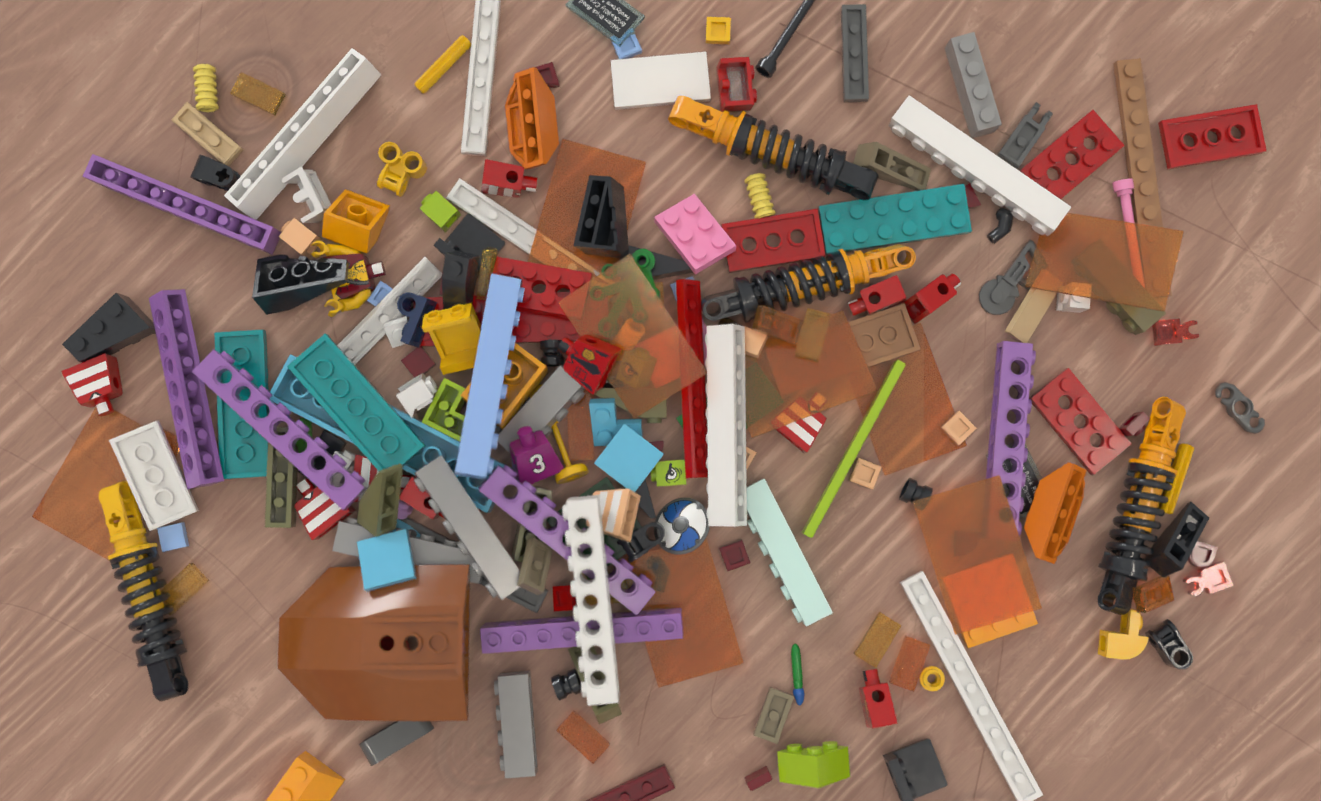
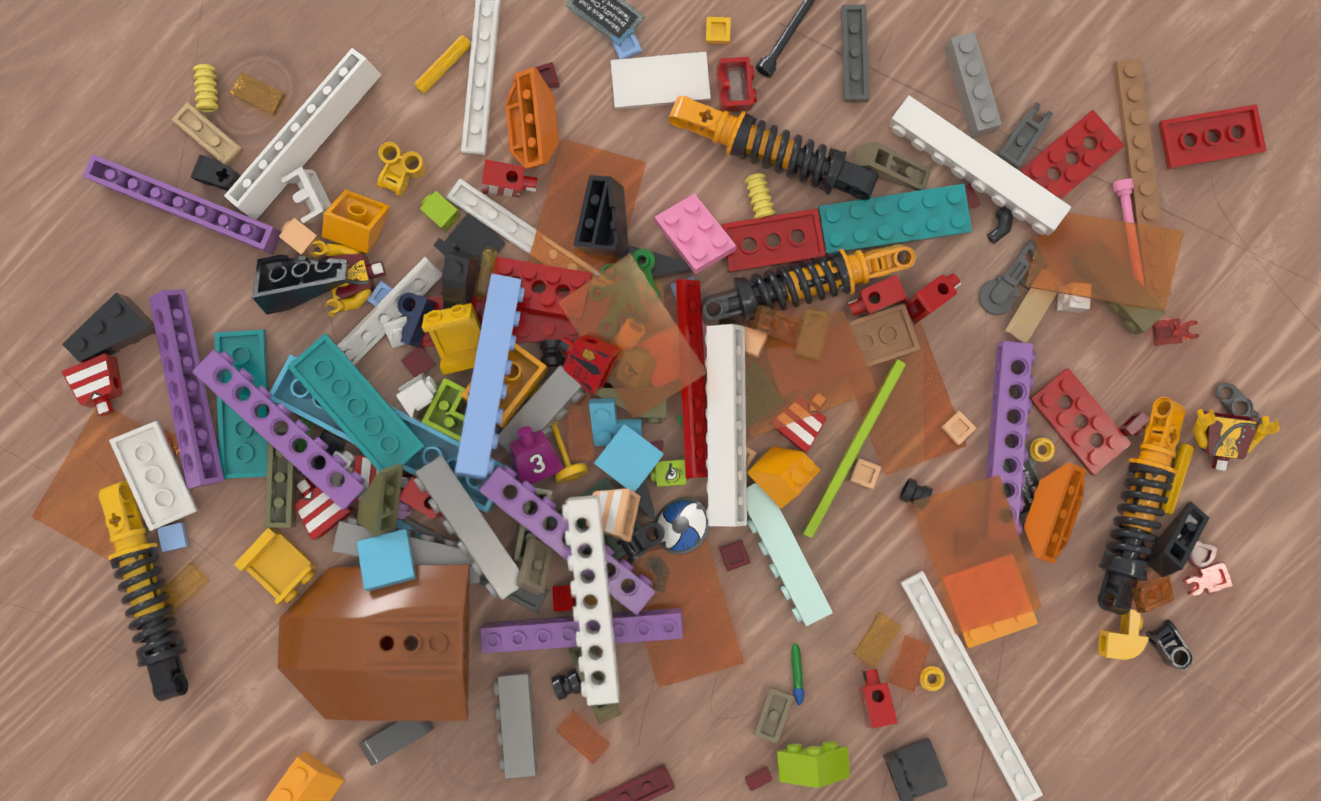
(277, 565): none -> yellow panel
(783, 473): none -> light orange slope
(1049, 449): none -> yellow plate
(1229, 435): none -> torso

